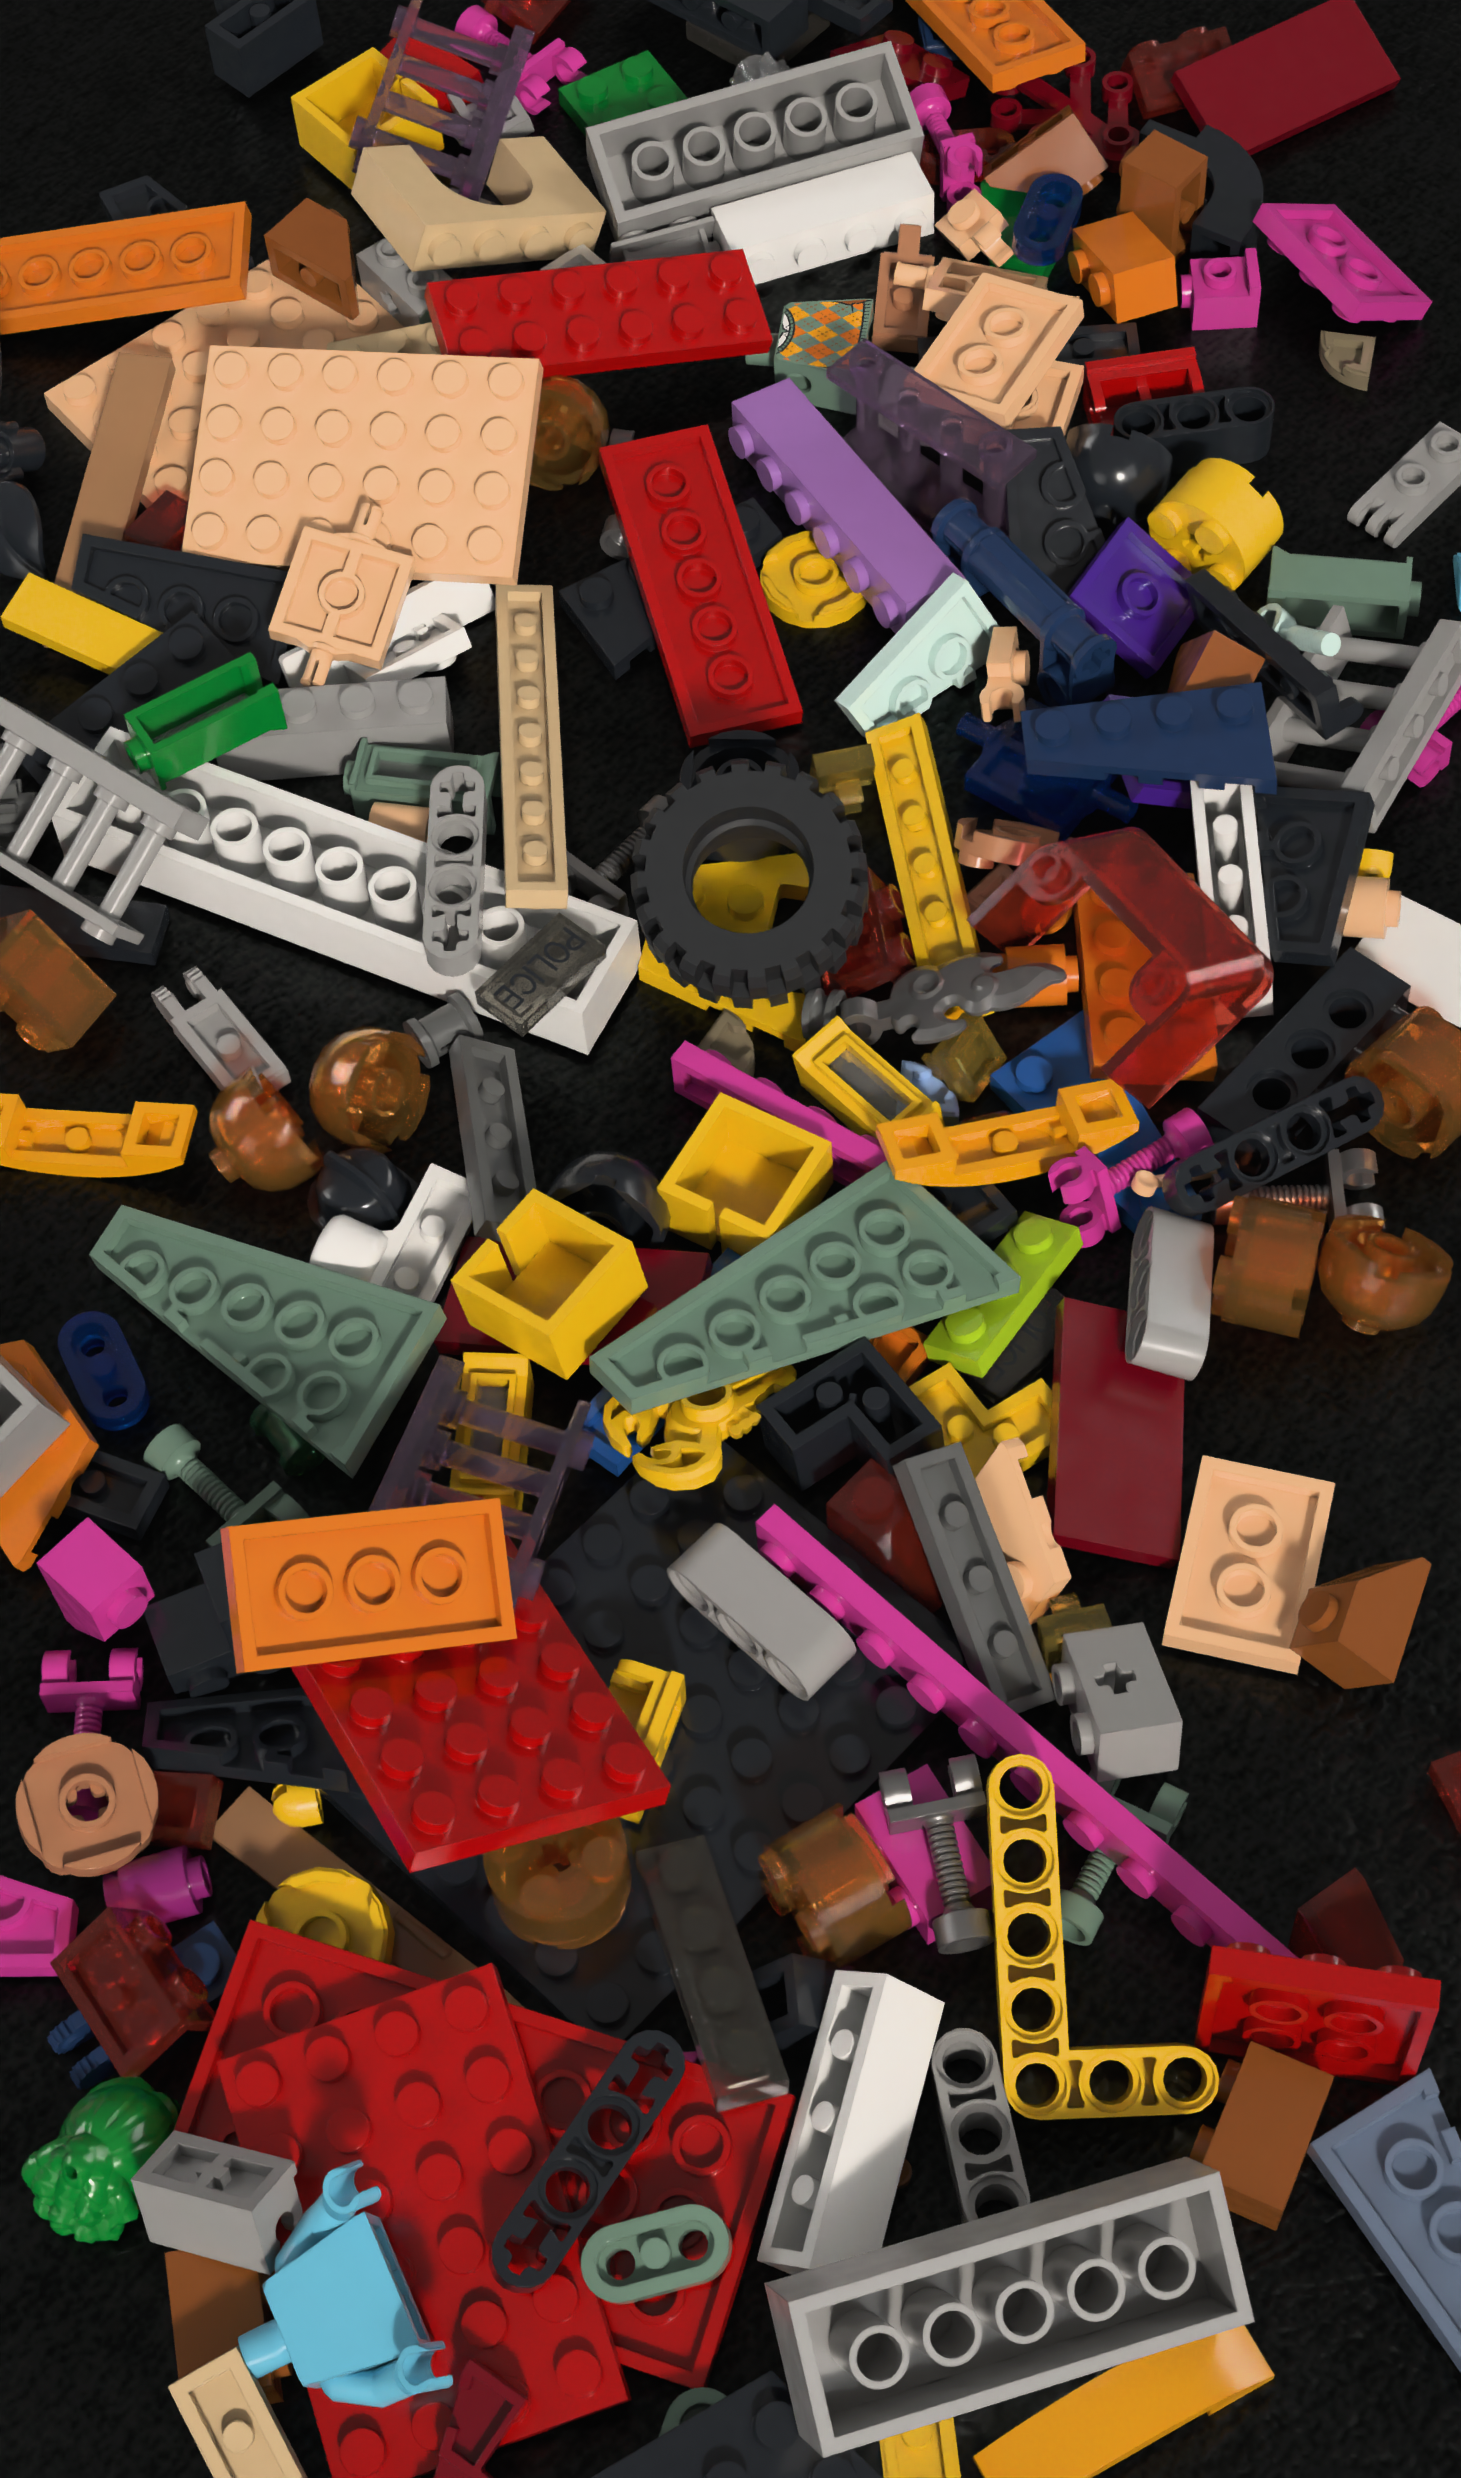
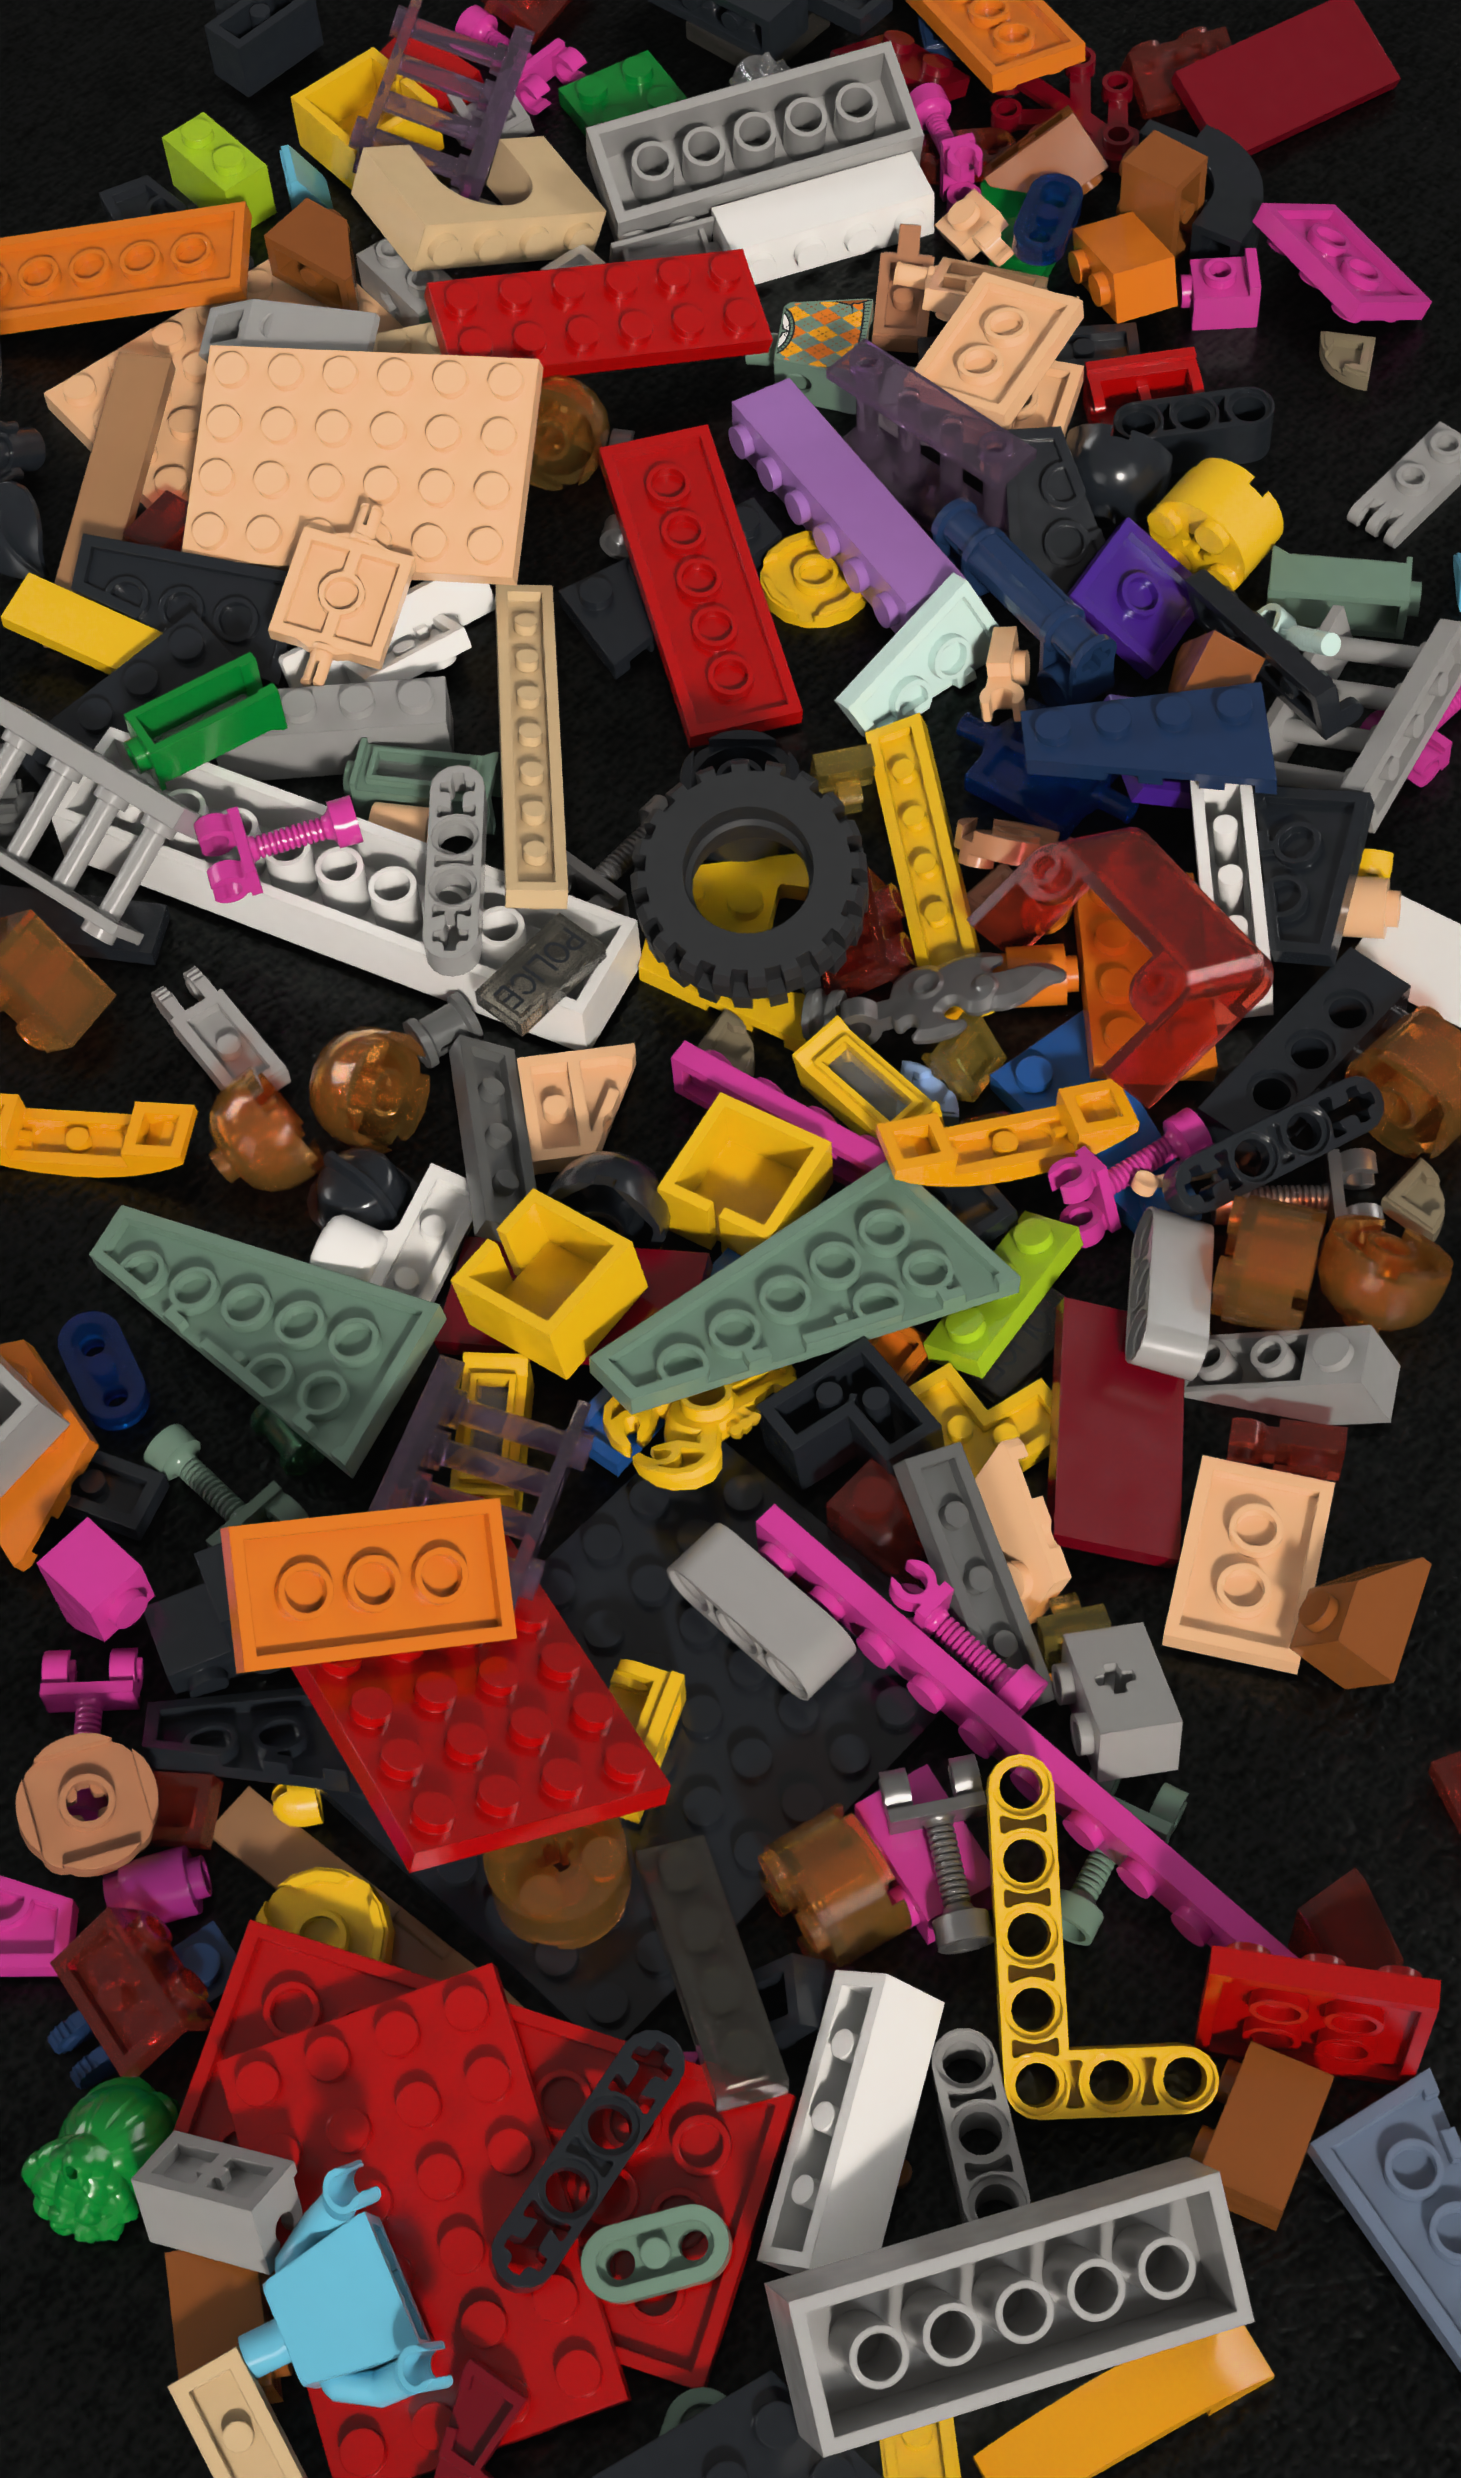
(217, 168): none -> lime brick
(222, 832): none -> dark pink bar
(288, 326): none -> light grey slope
(303, 179): none -> medium azure slope
(572, 1101): none -> light nougat wing
(1014, 1687): none -> dark pink bar
(1292, 1447): none -> clear red plate
(1301, 1374): none -> light grey slope
(1417, 1201): none -> dark tan tile

